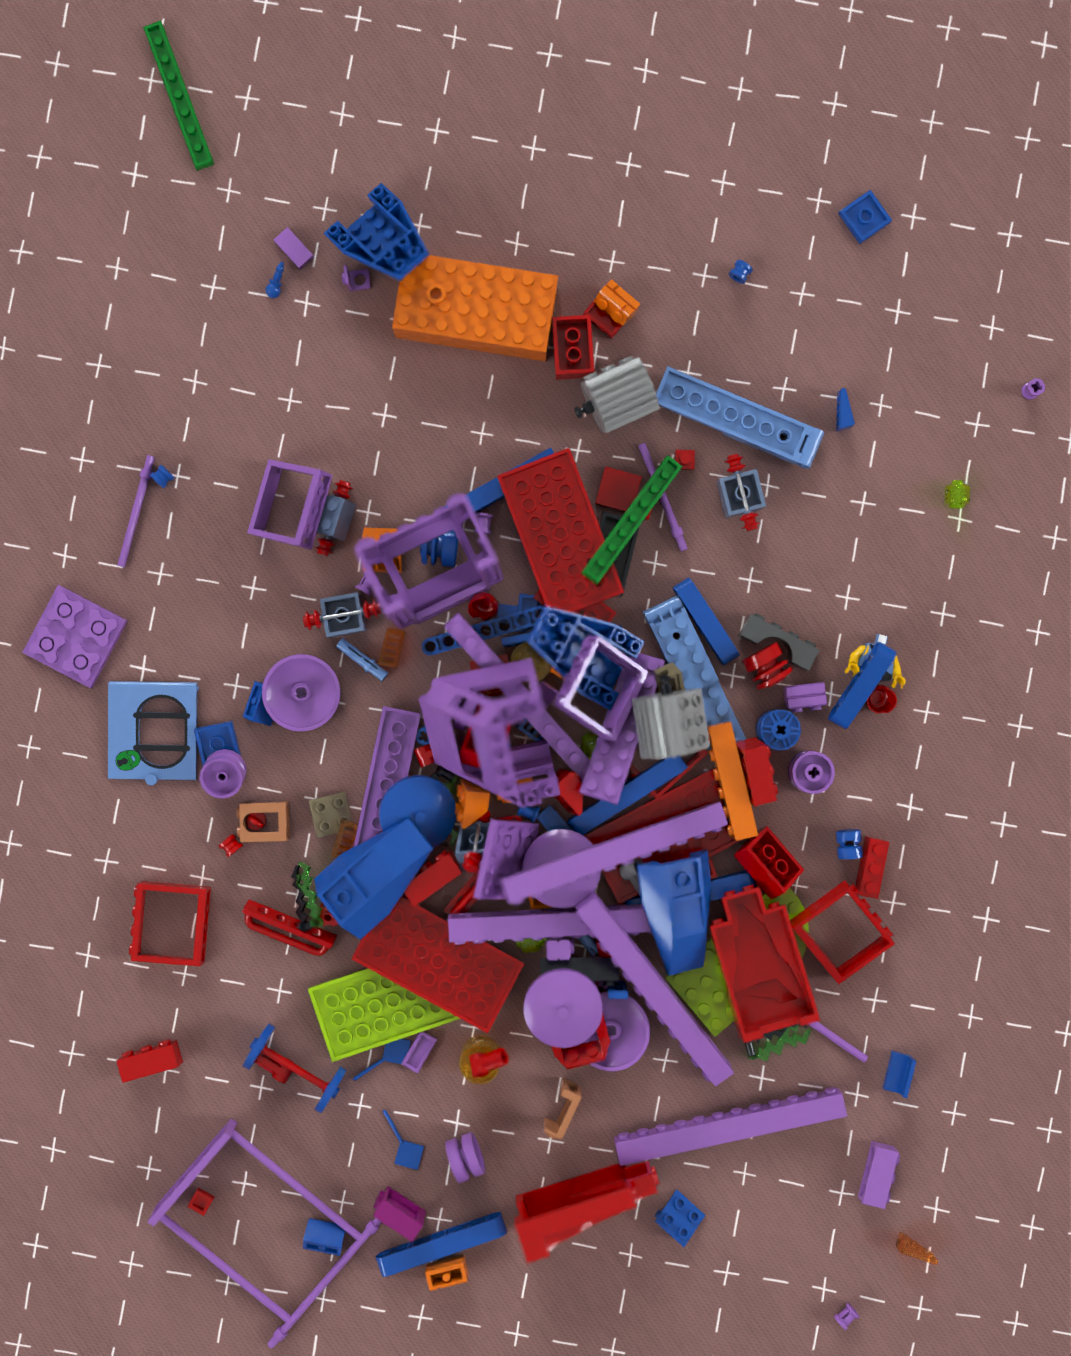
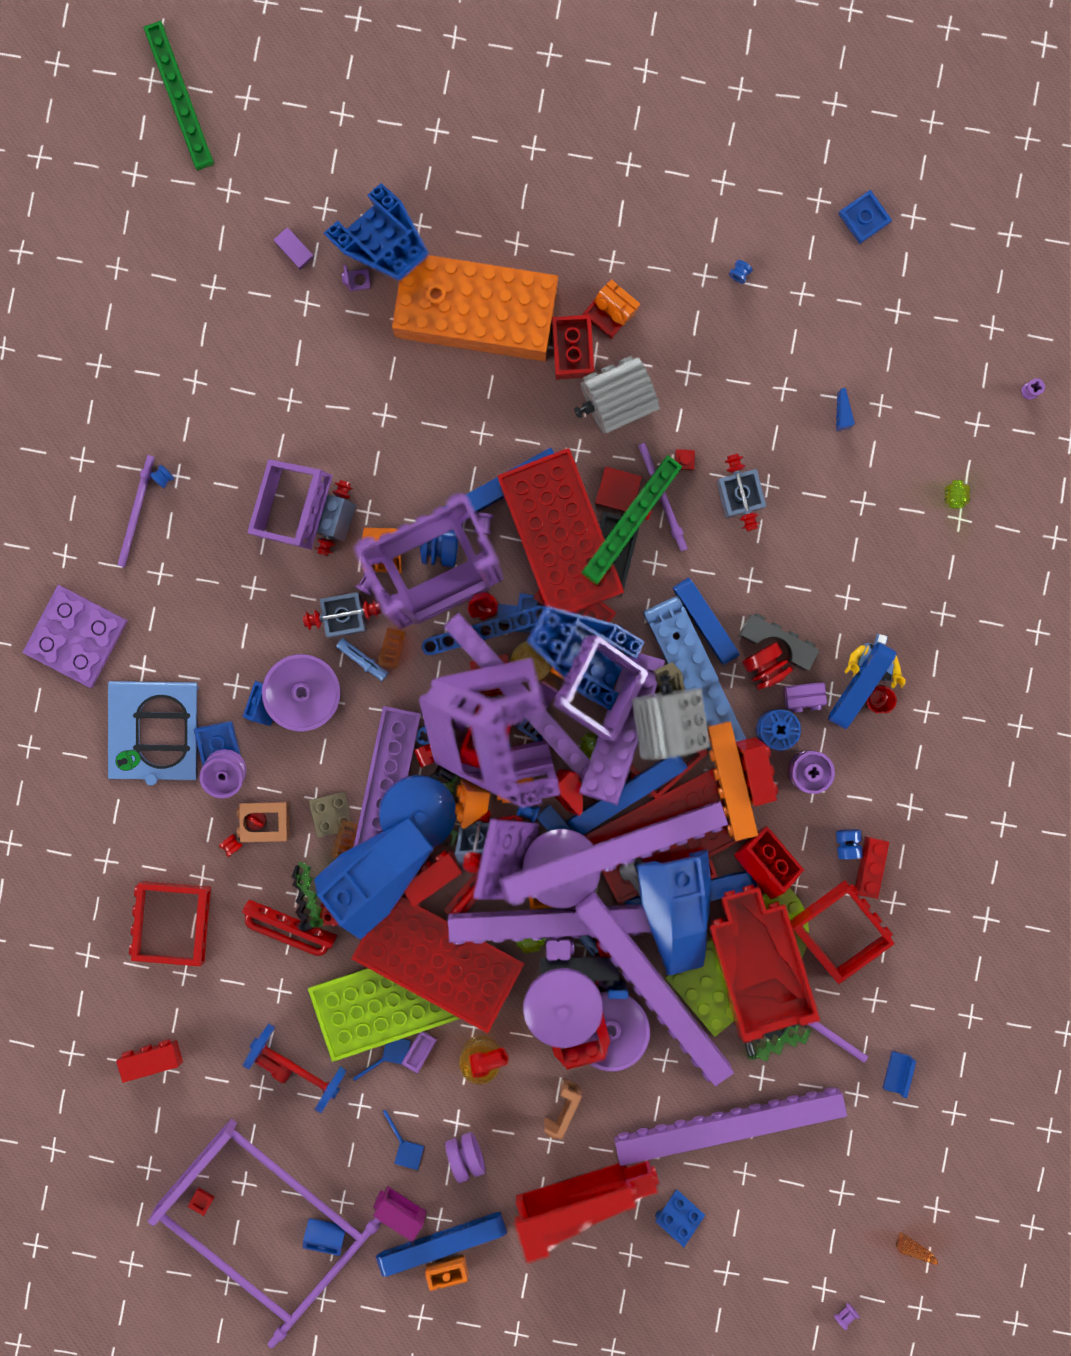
(273, 288): blue bar -> none
(515, 640): blue tile -> none
(739, 418): medium blue hinge -> none
(878, 1175): medium lavender brick -> none

